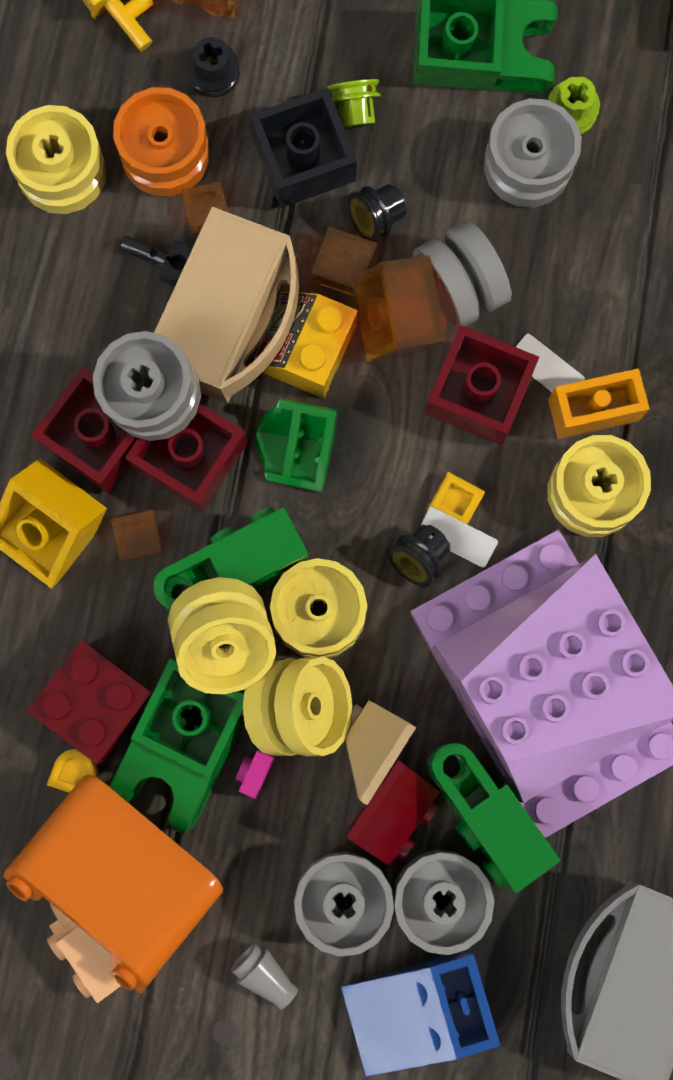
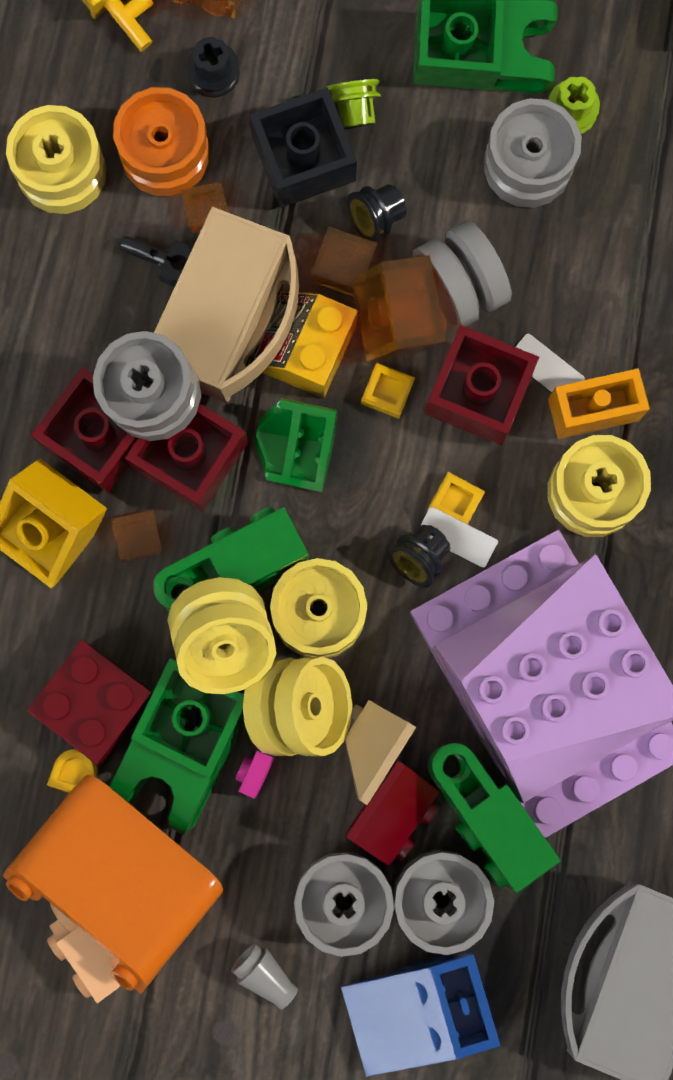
(387, 390): none -> yellow tile

